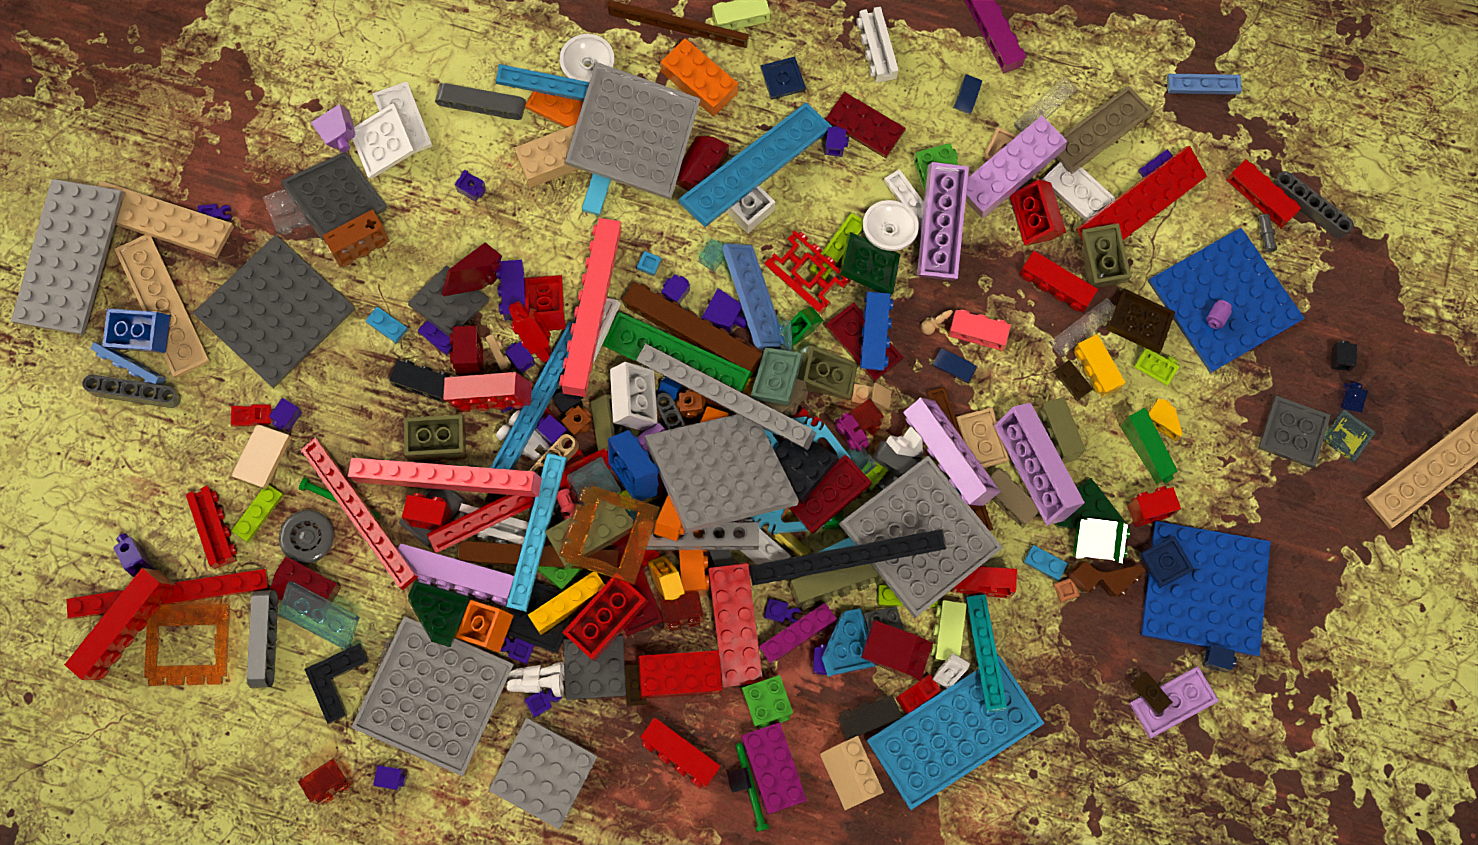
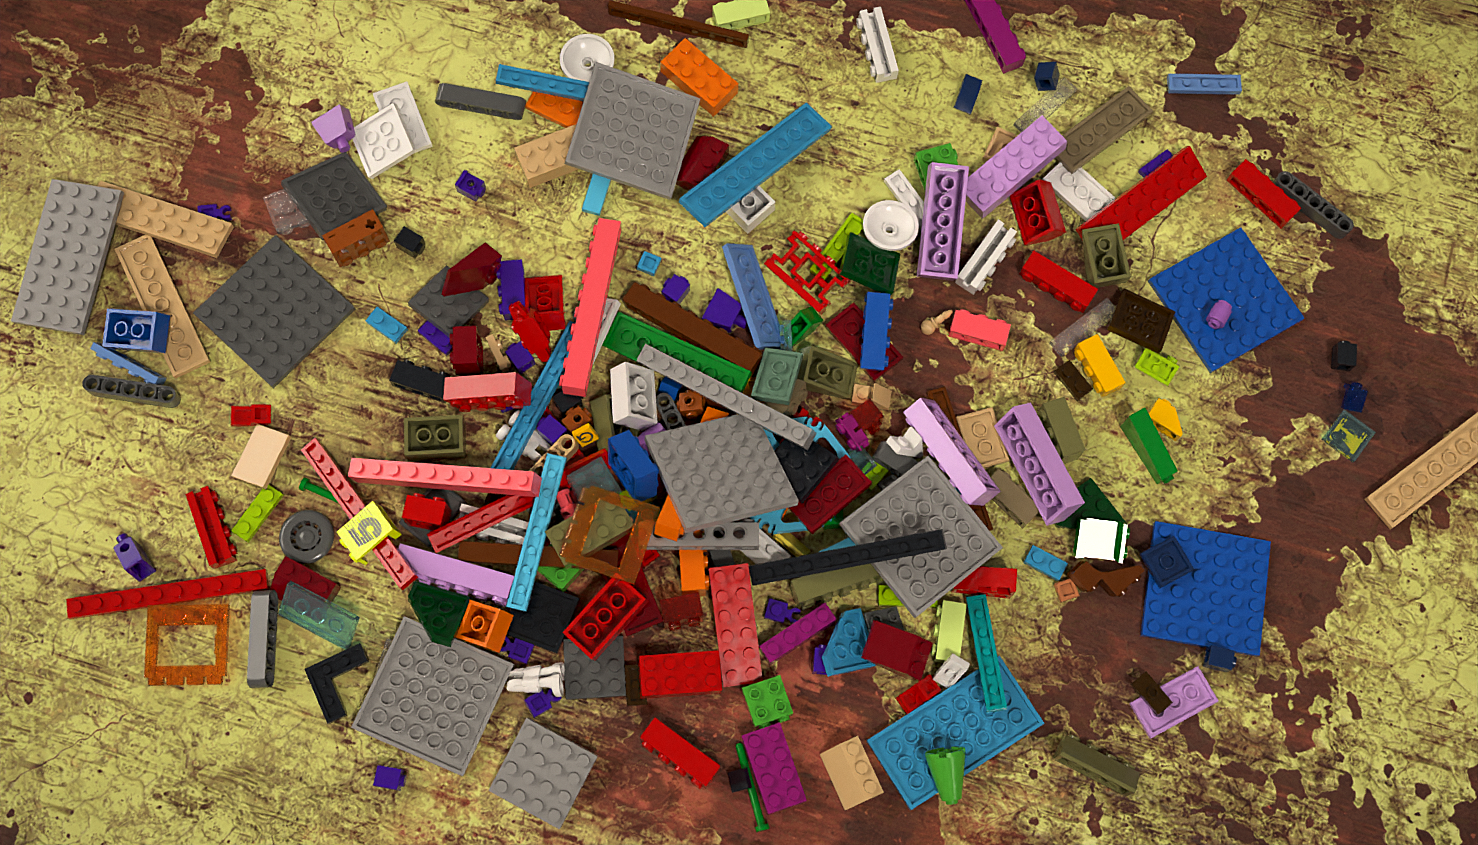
(120, 625): red brick -> none
(285, 415): dark purple brick -> none
(325, 782): clear red brick -> none
(367, 531): none -> neon yellow panel
(410, 242): none -> black brick
(566, 603): yellow brick -> none
(585, 435): none -> yellow tile
(666, 578): yellow brick -> none
(712, 255): clear light blue brick -> none
(782, 78): dark blue tile -> none
(836, 141): dark purple brick -> none
(865, 125): dark red plate -> none
(868, 716): clear smoke brick -> none
(947, 771): none -> bright green cone
(954, 365): dark blue slope -> none
(985, 257): none -> white brick
(1047, 76): none -> dark blue brick
(1096, 765): none -> olive slope
(1154, 506): red brick -> none
(1267, 233): dark grey pin -> none
(1294, 431): dark grey plate -> none

